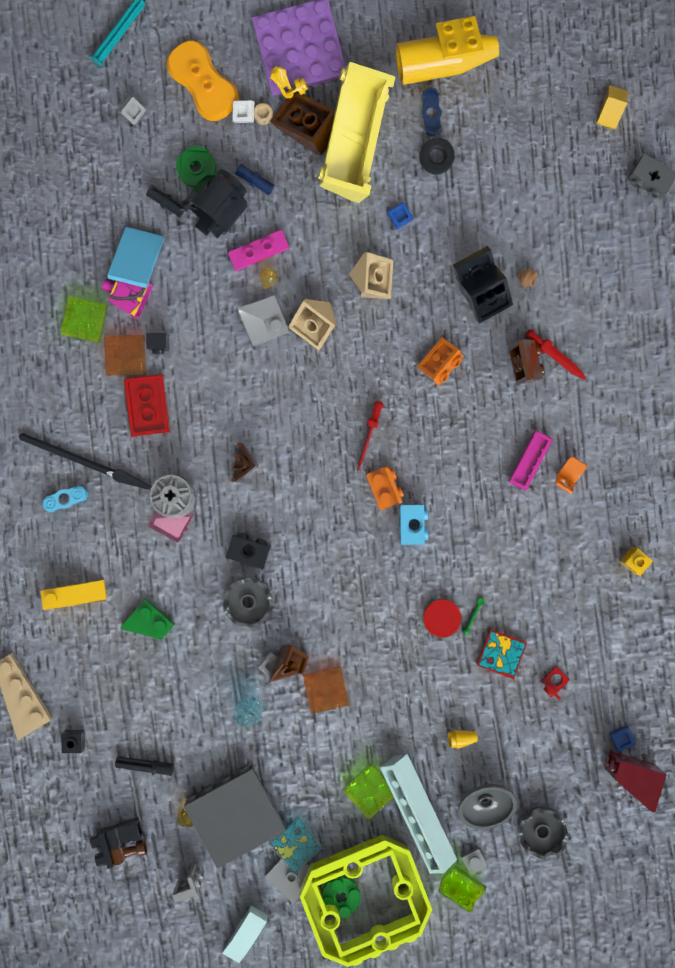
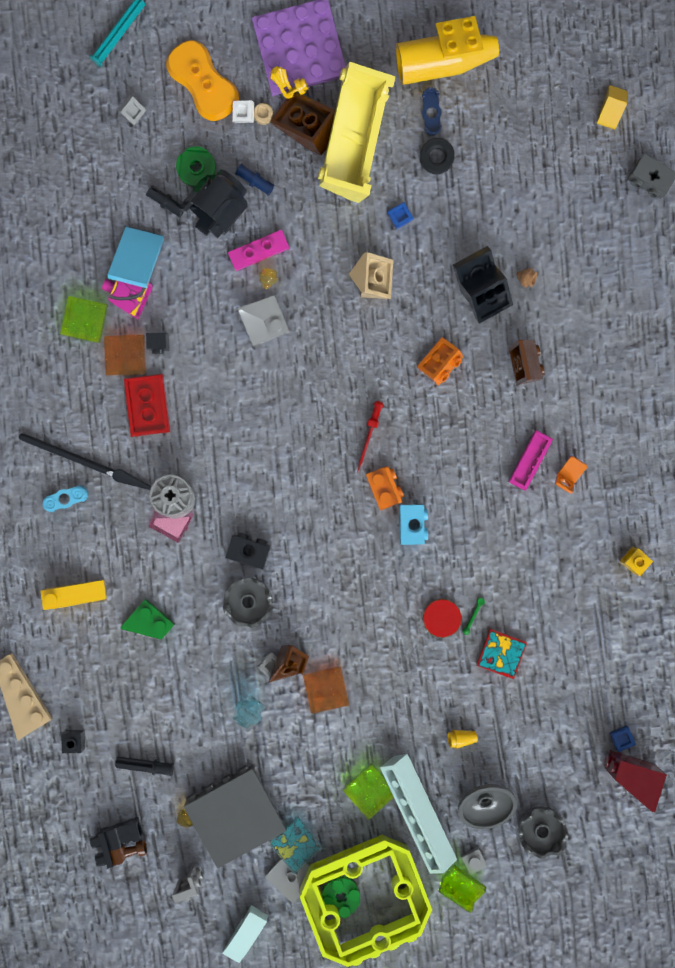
(243, 463): reddish brown slope -> none
(314, 322): tan slope -> none
(546, 347): red sword -> none
(552, 689): red bracket -> none

